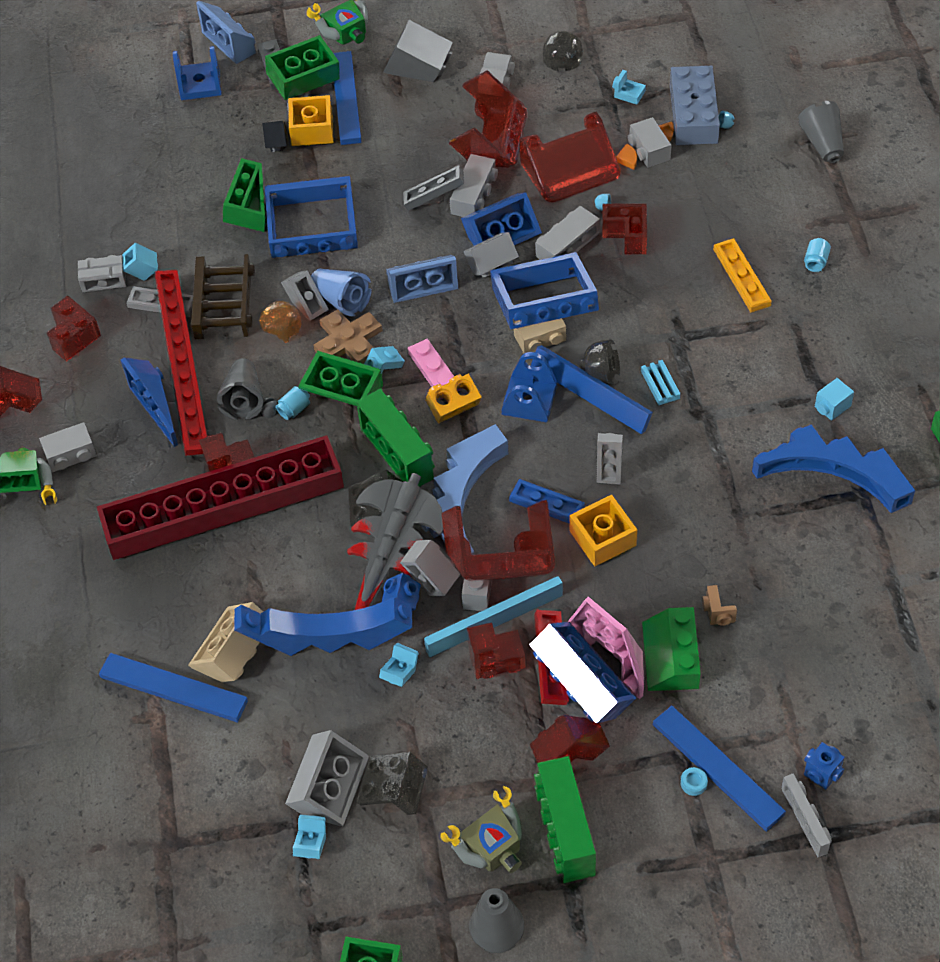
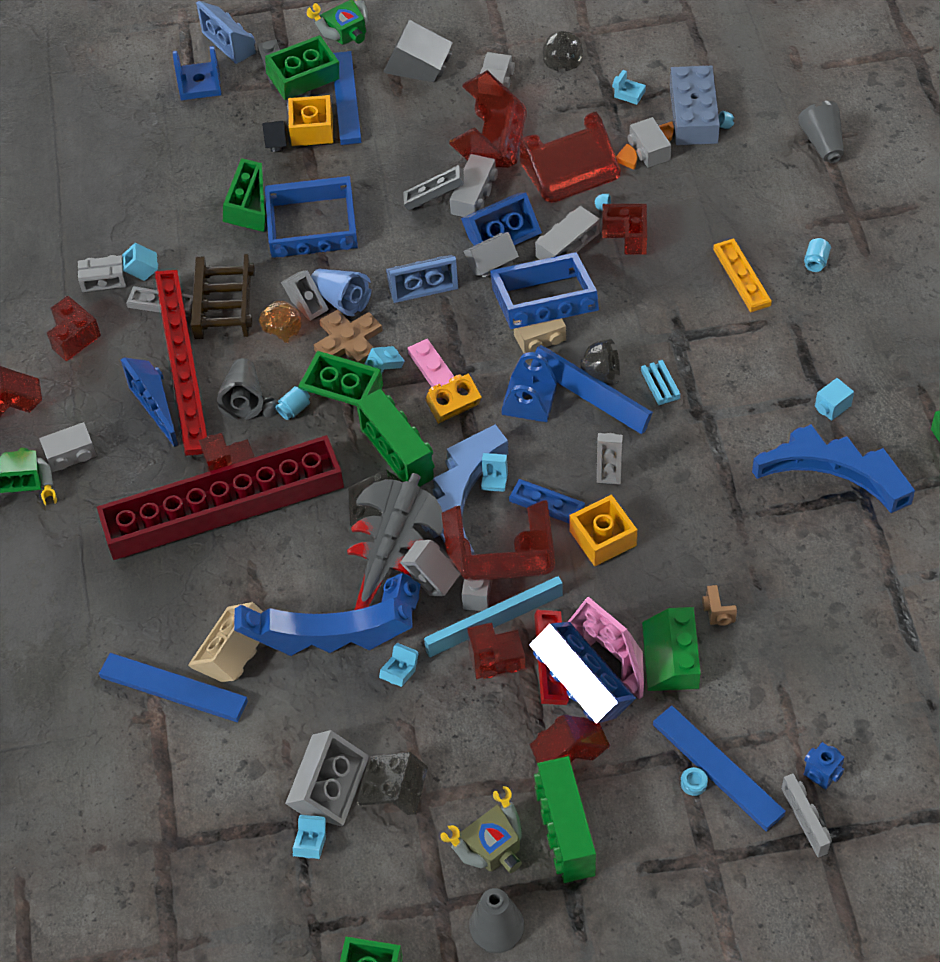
(494, 472): none -> medium azure bracket

